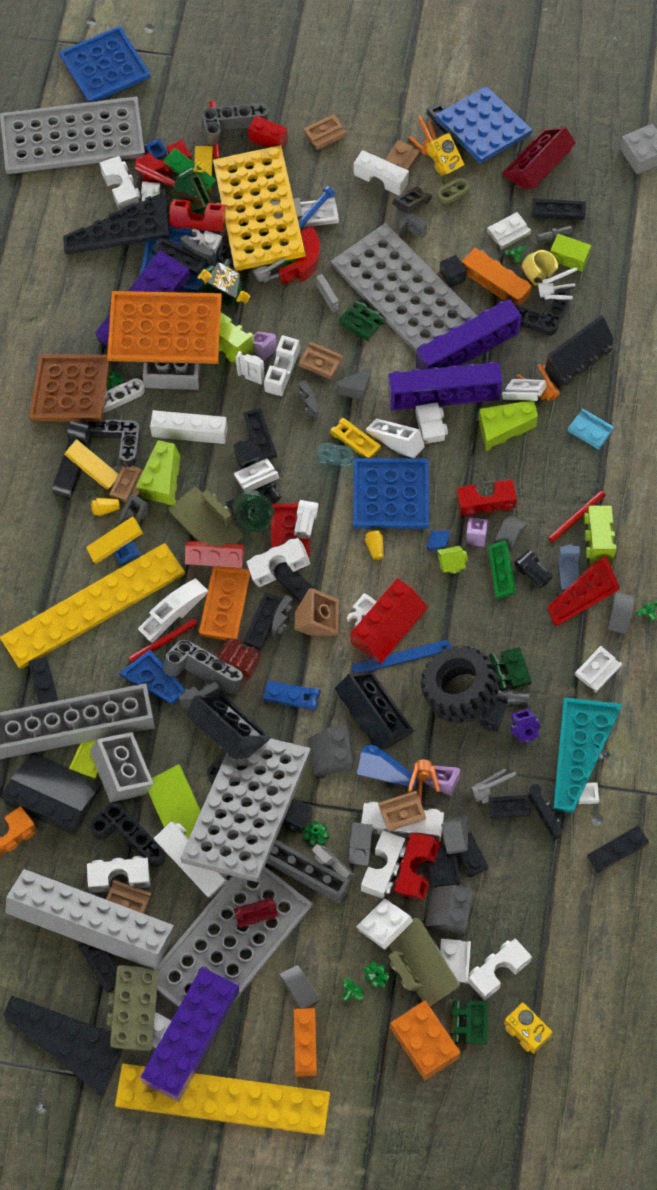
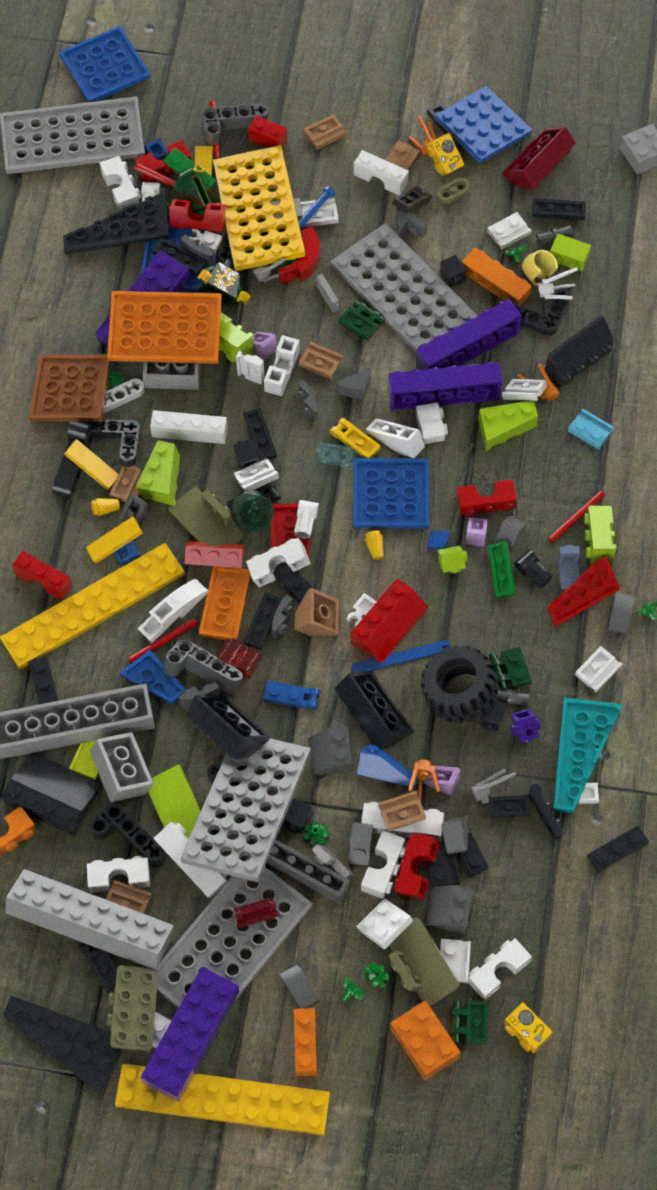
(53, 581): none -> red arch

